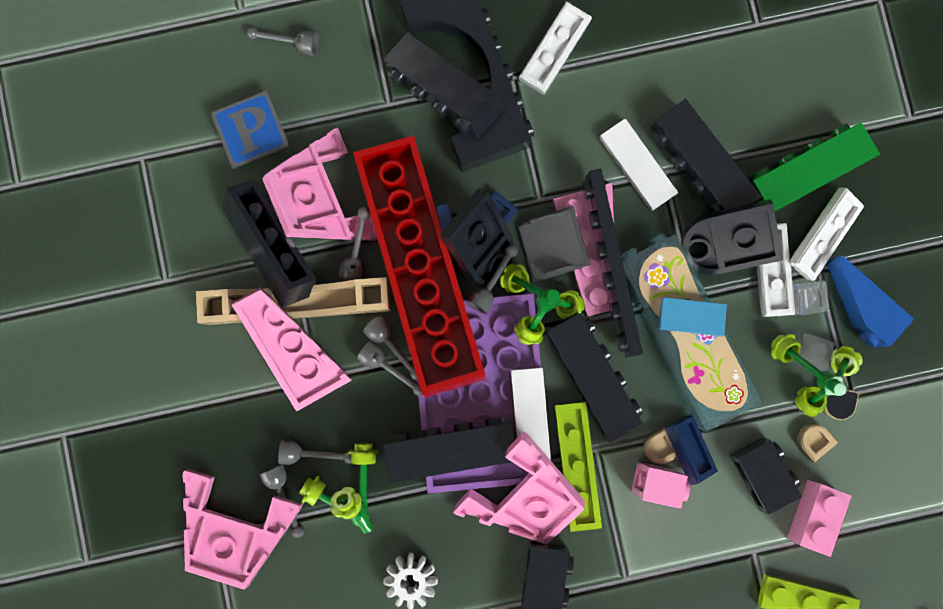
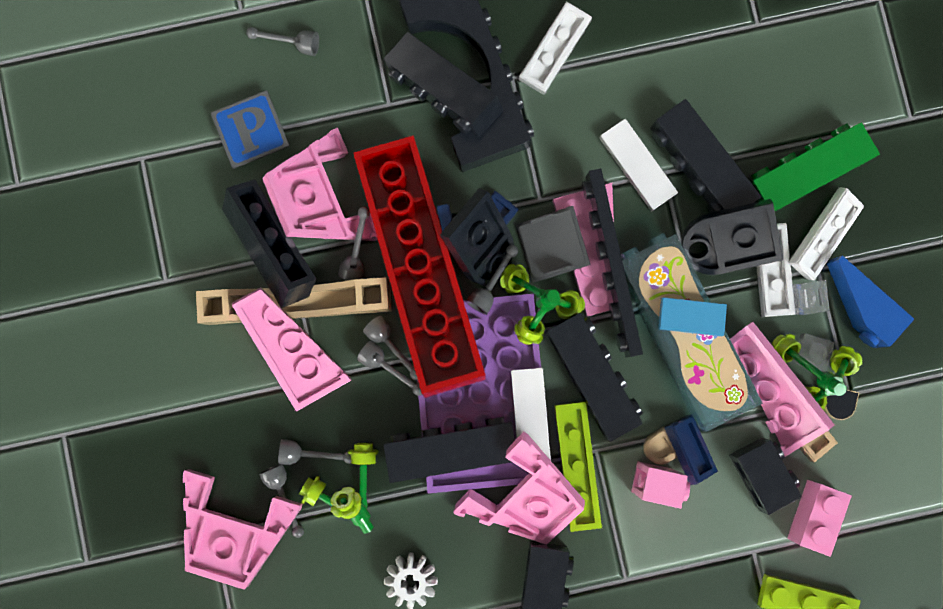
(785, 400): none -> bright pink wing

